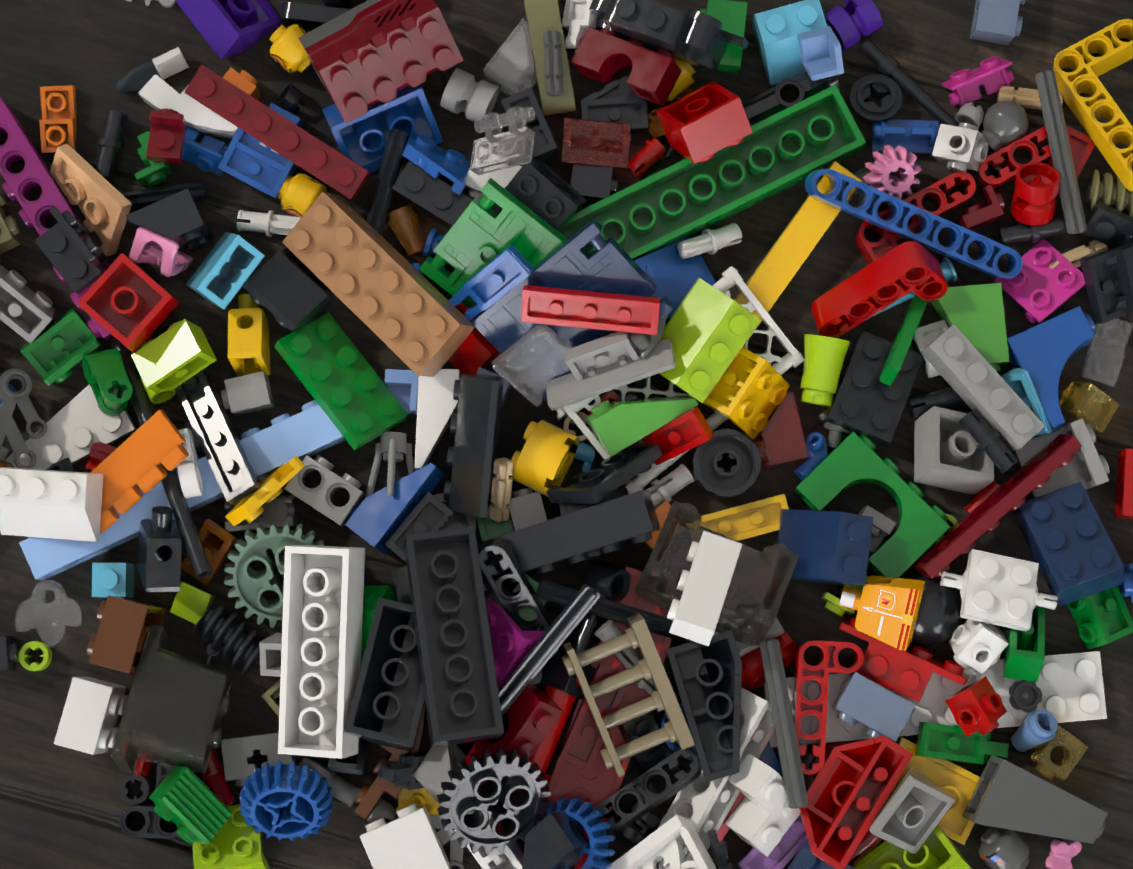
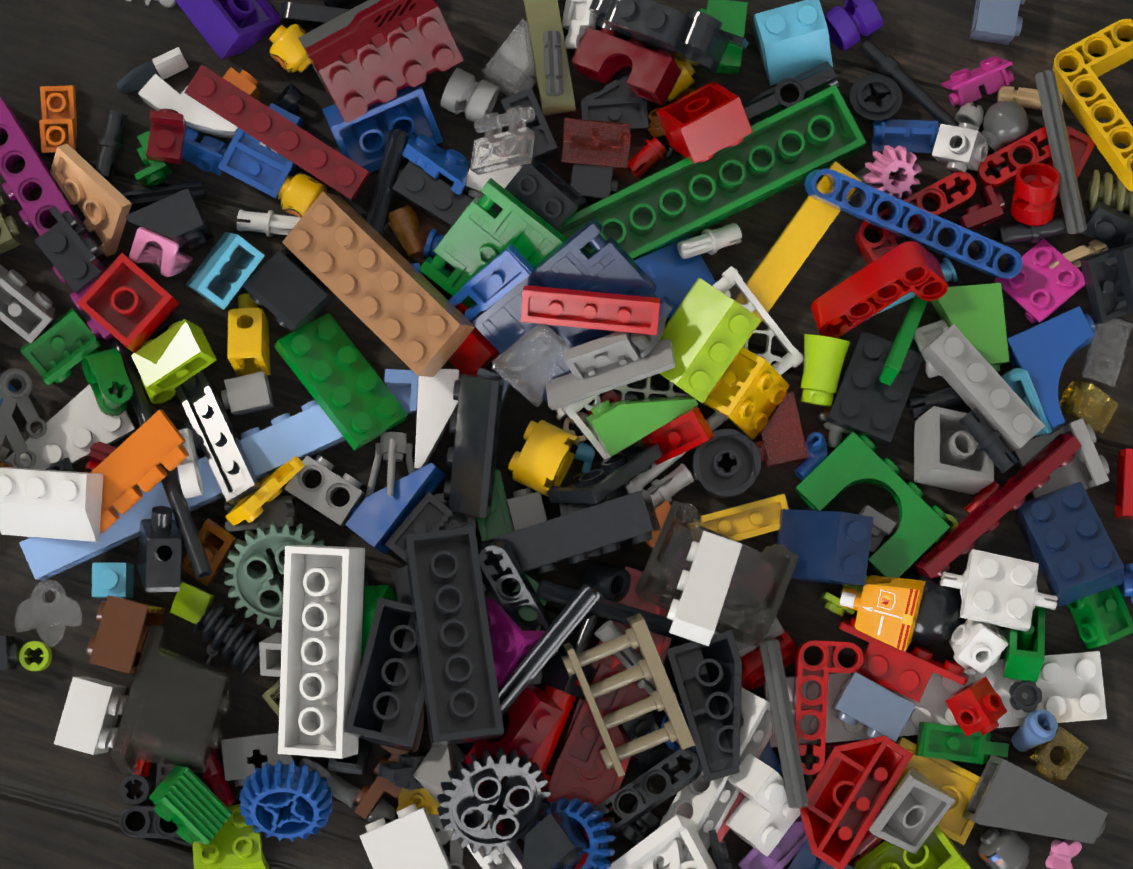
(501, 489): tan axle -> none
(821, 53): medium blue panel -> none

